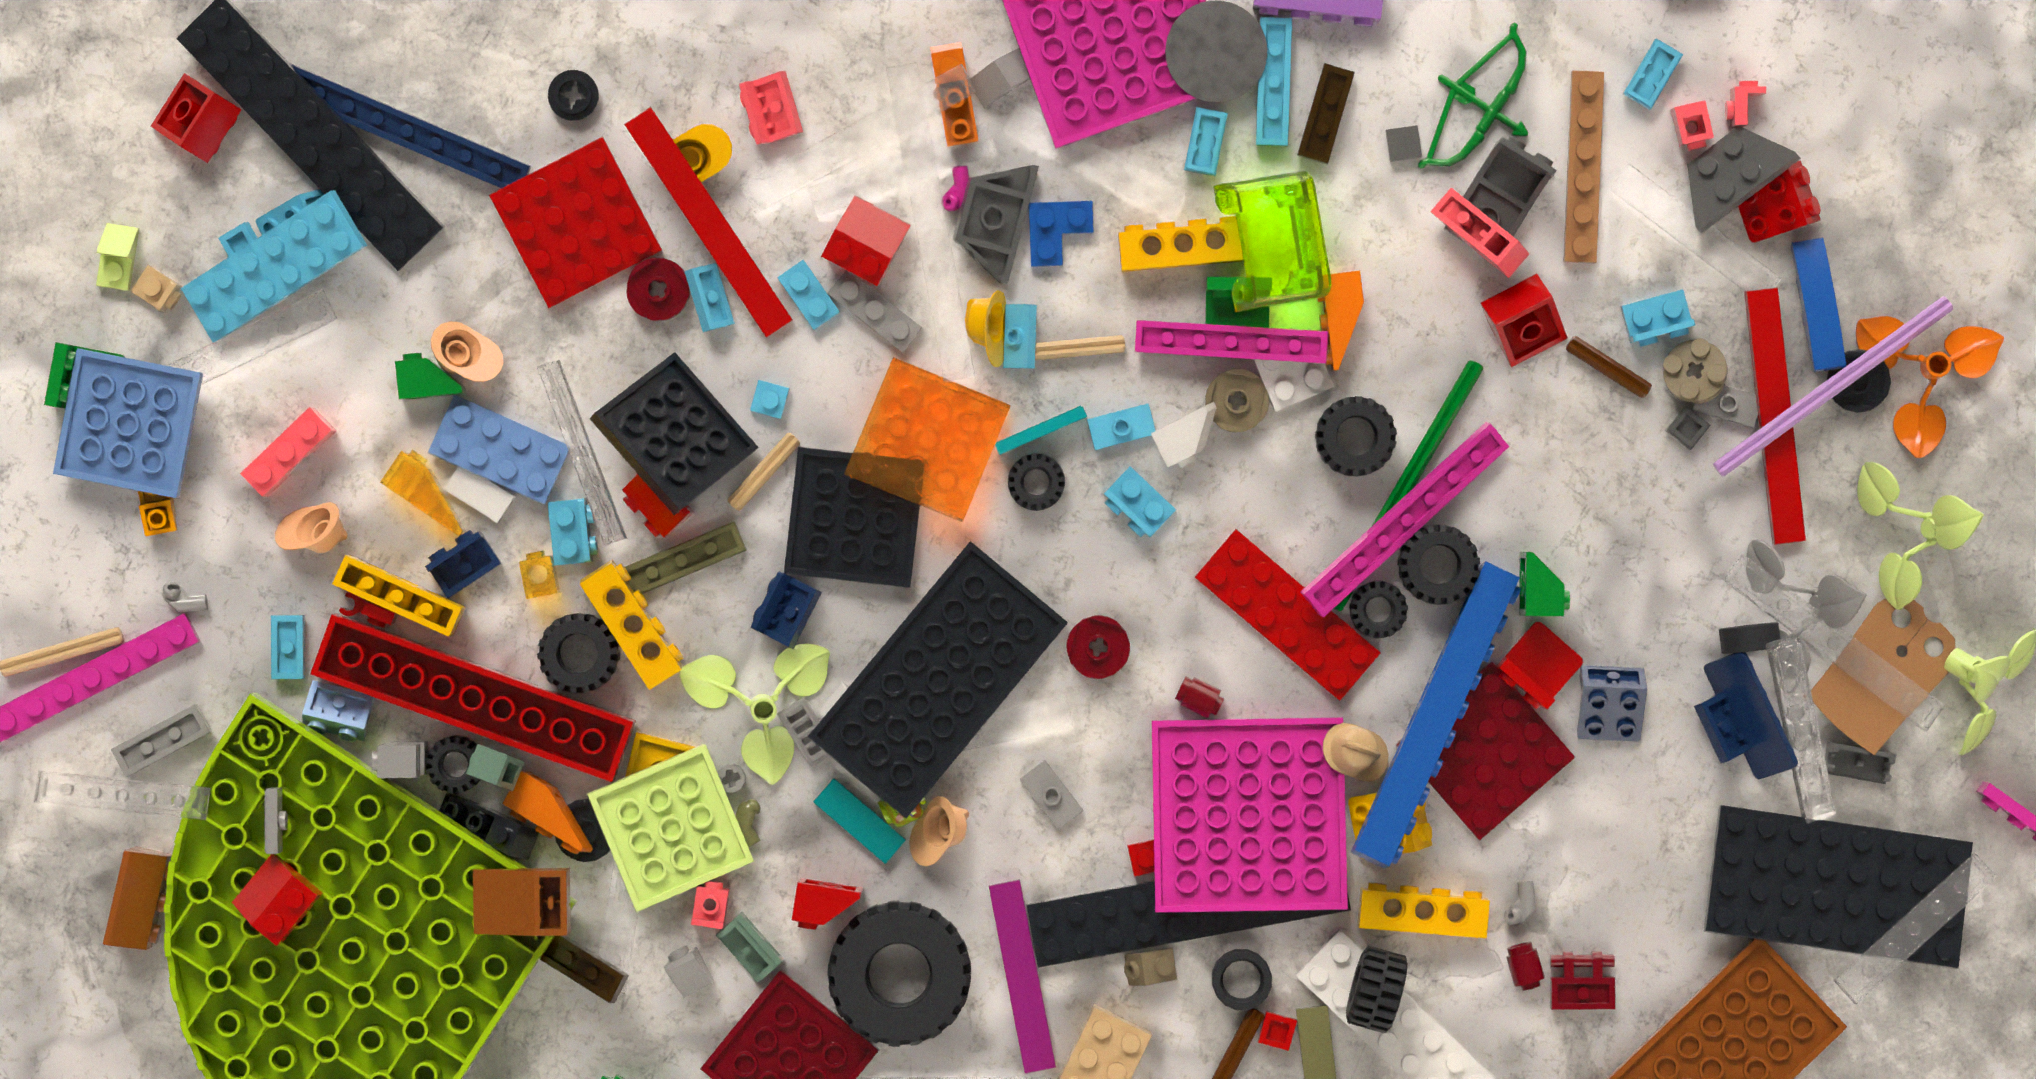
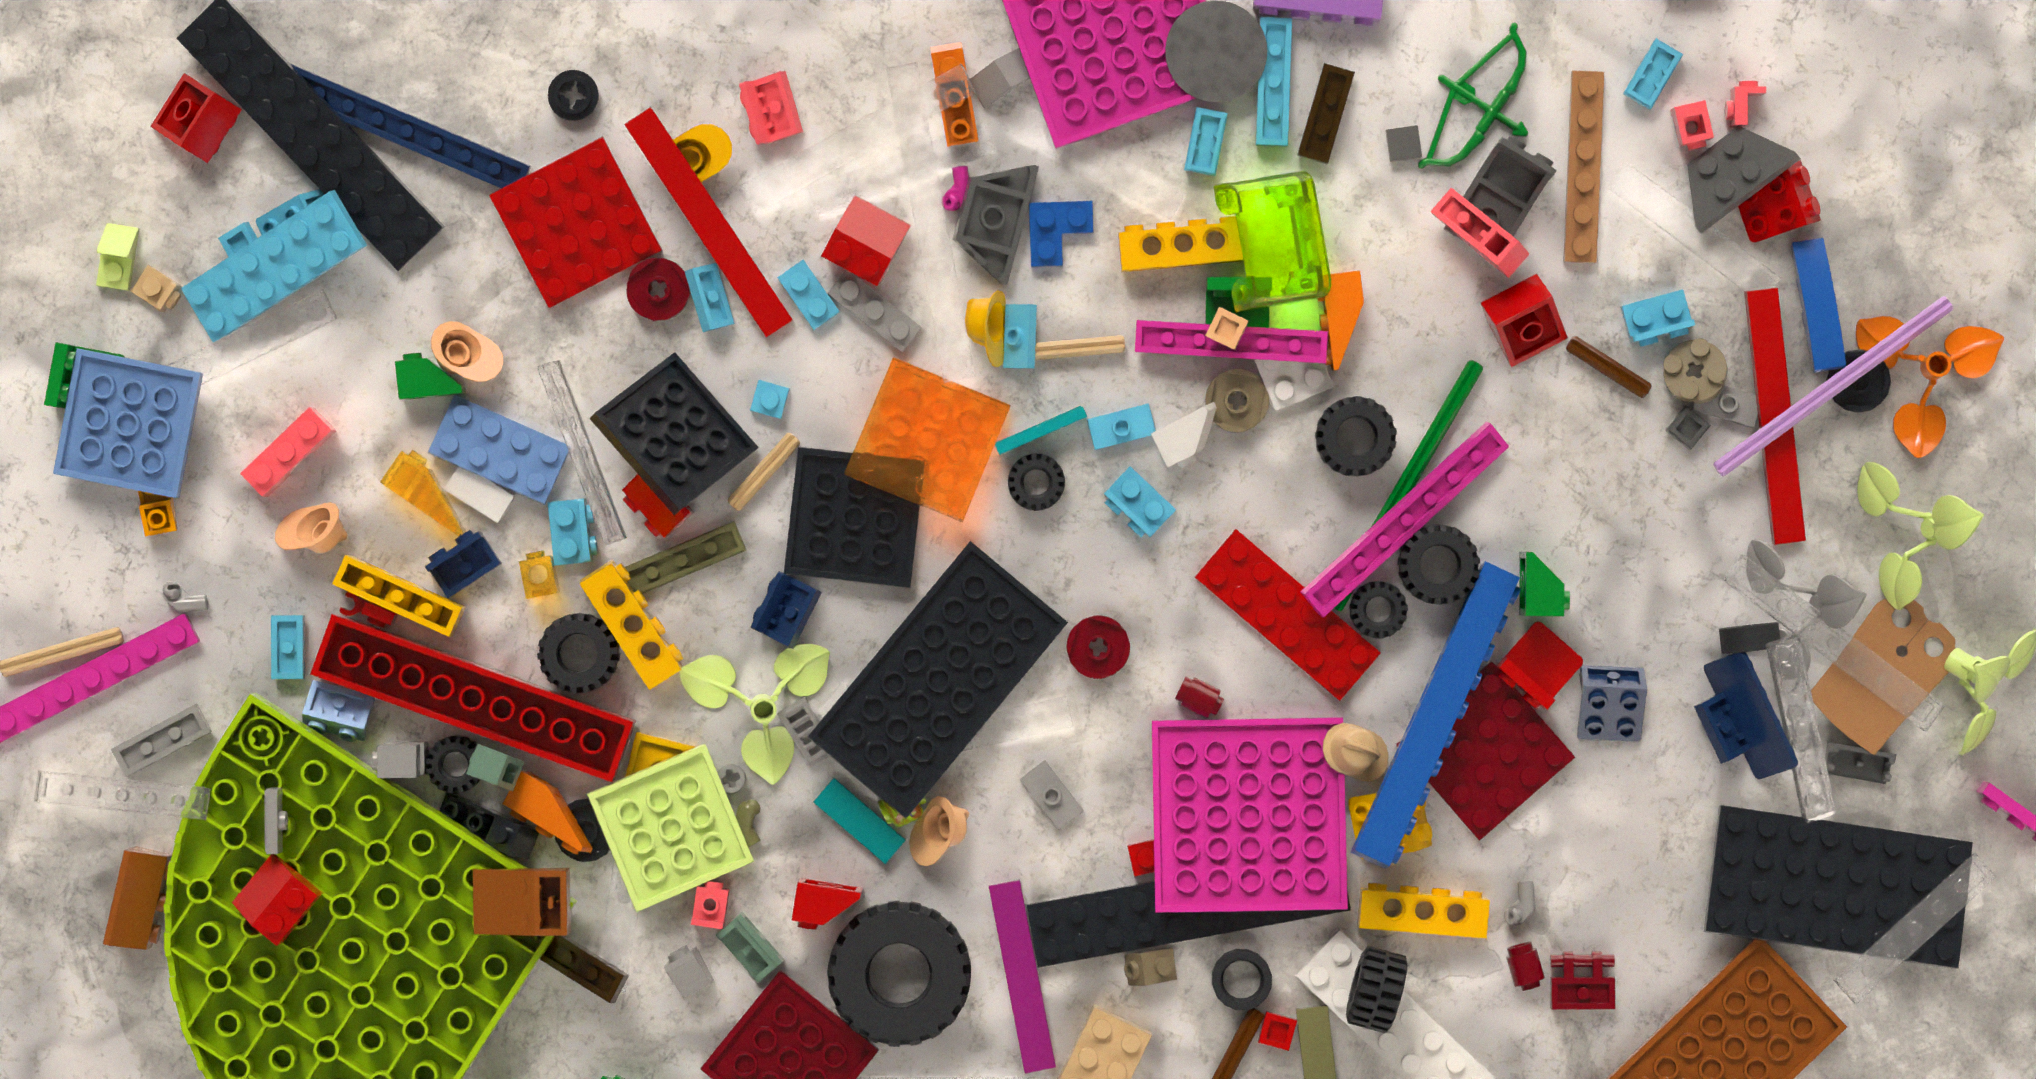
(1227, 328): none -> light nougat plate

